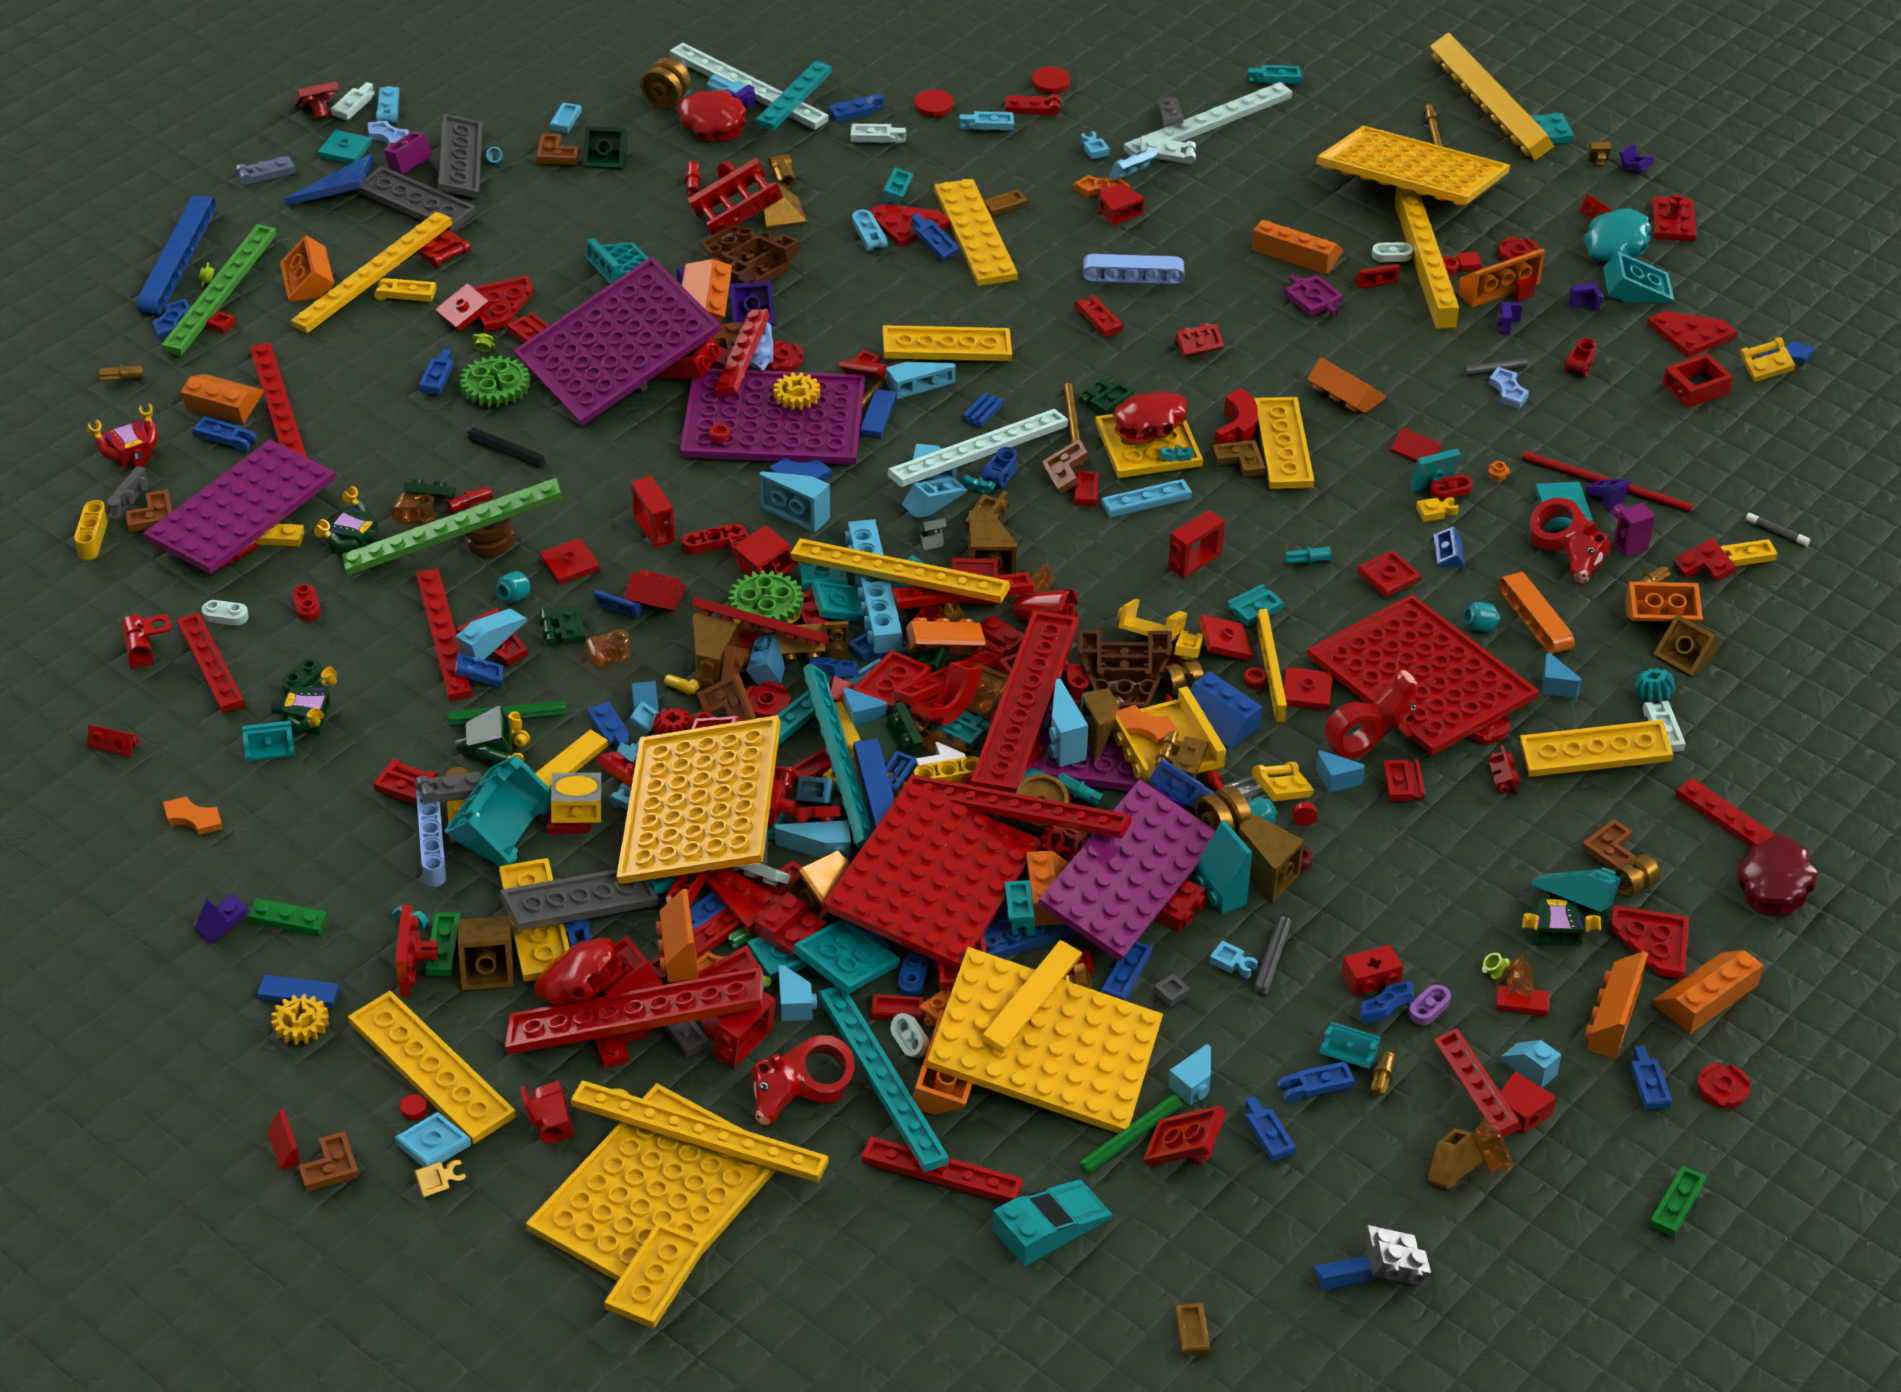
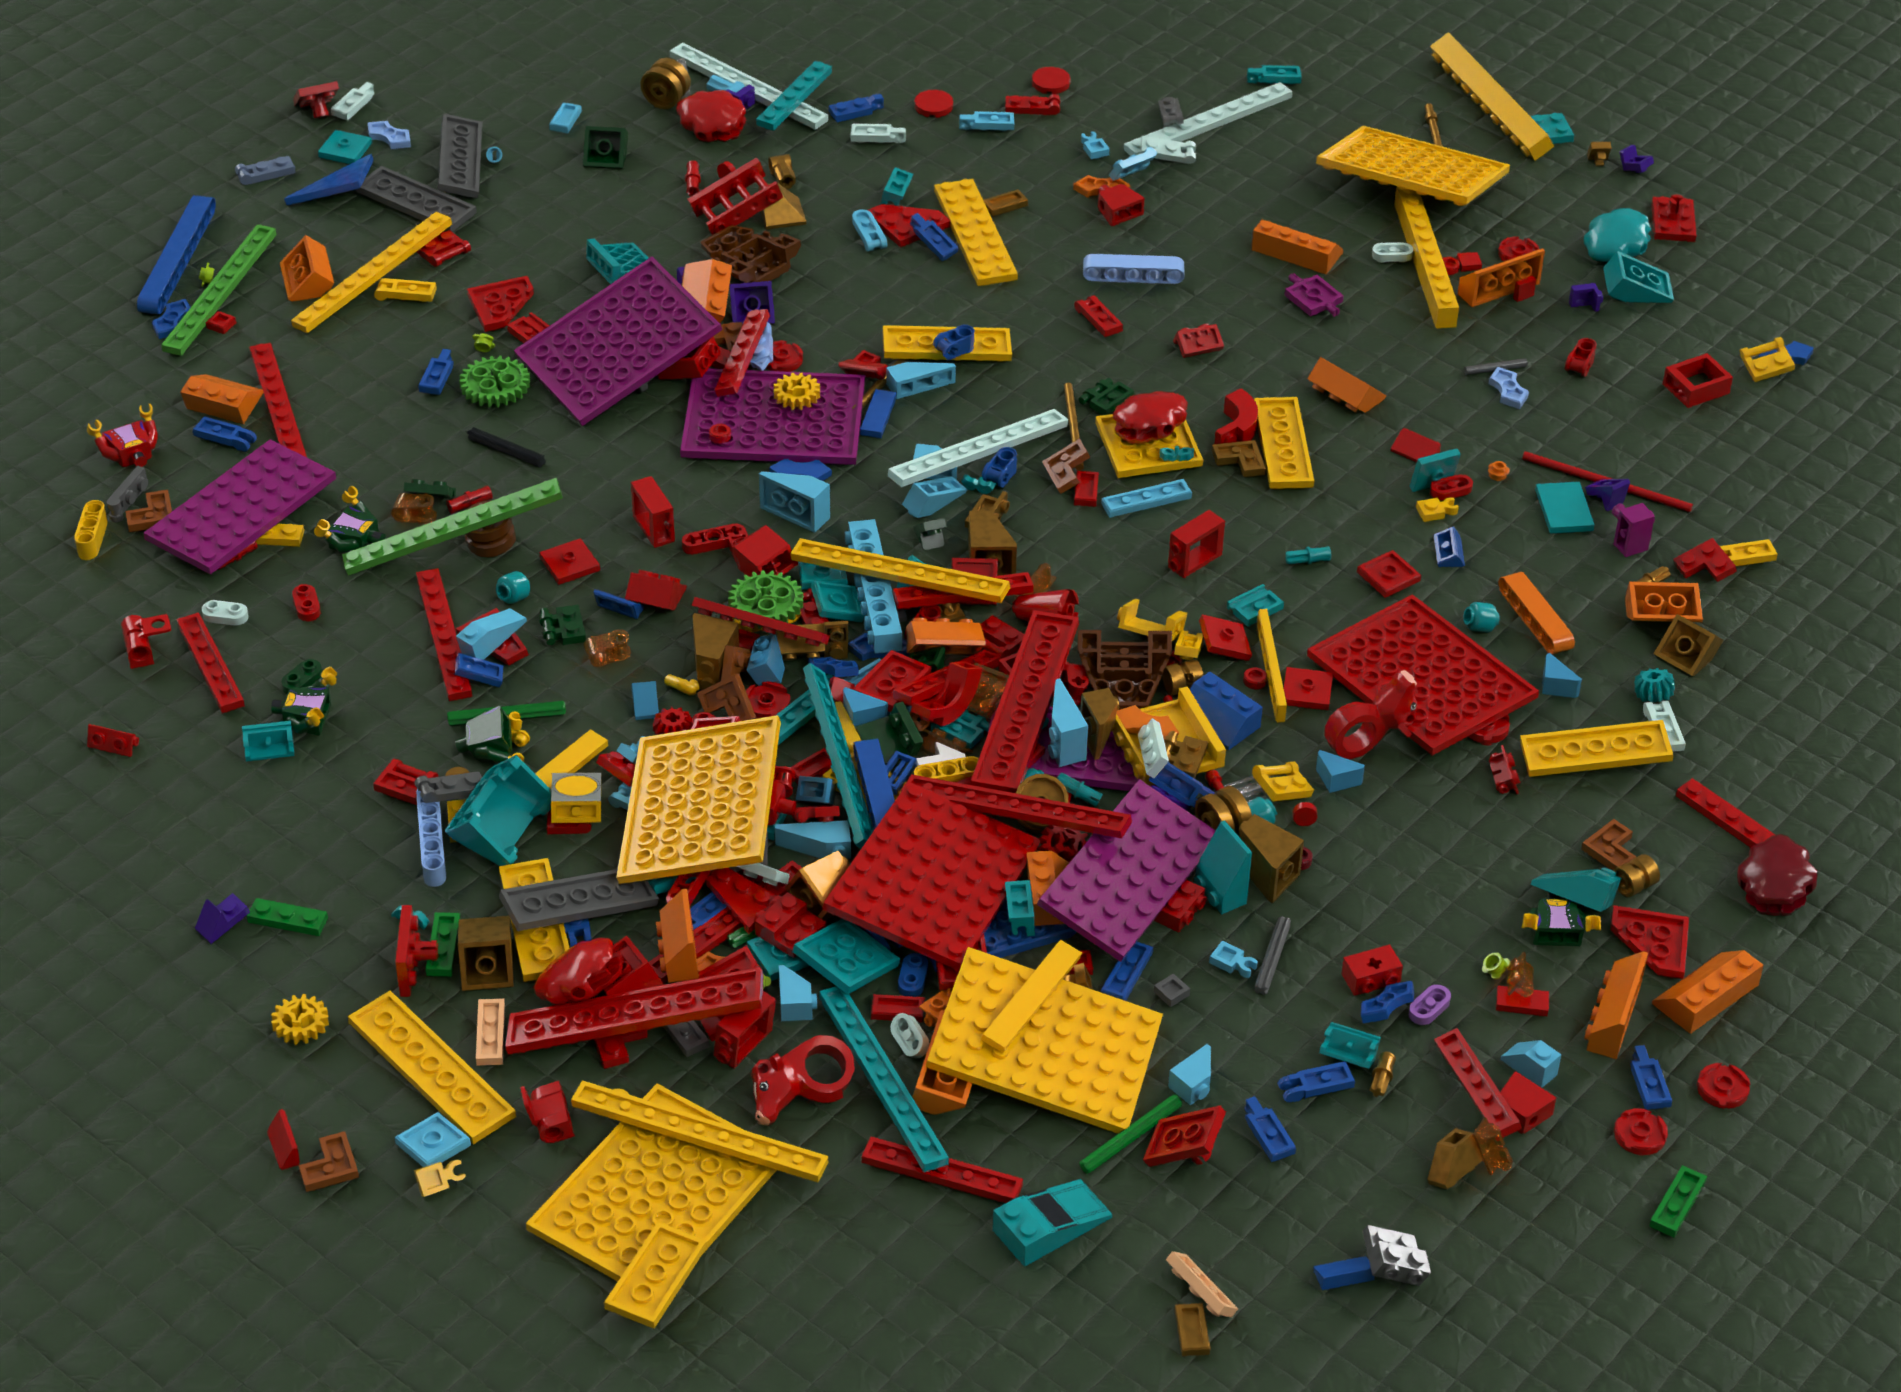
(120, 373): pearl gold axle -> none
(184, 812): orange tile -> none
(279, 988): blue tile -> none
(388, 104): medium azure plate -> none
(408, 152): magenta brick -> none
(413, 1107): red tile -> none
(463, 307): plate -> none
(490, 1032): none -> light nougat plate
(552, 152): dark orange plate -> none
(608, 723): blue hinge -> none
(643, 717): medium azure tile -> none
(955, 341): none -> blue piece
(979, 409): blue tile -> none
(1152, 748): none -> light aqua plate
(1201, 1285): none -> light nougat plate
(1377, 276): red slope -> none
(1403, 780): red plate -> none
(1509, 313): dark purple bracket -> none
(1581, 540): red animal -> none
(1592, 207): red hinge -> none
(1640, 1132): none -> red tile
(1691, 333): red plate -> none
(1777, 529): dark grey bar -> none

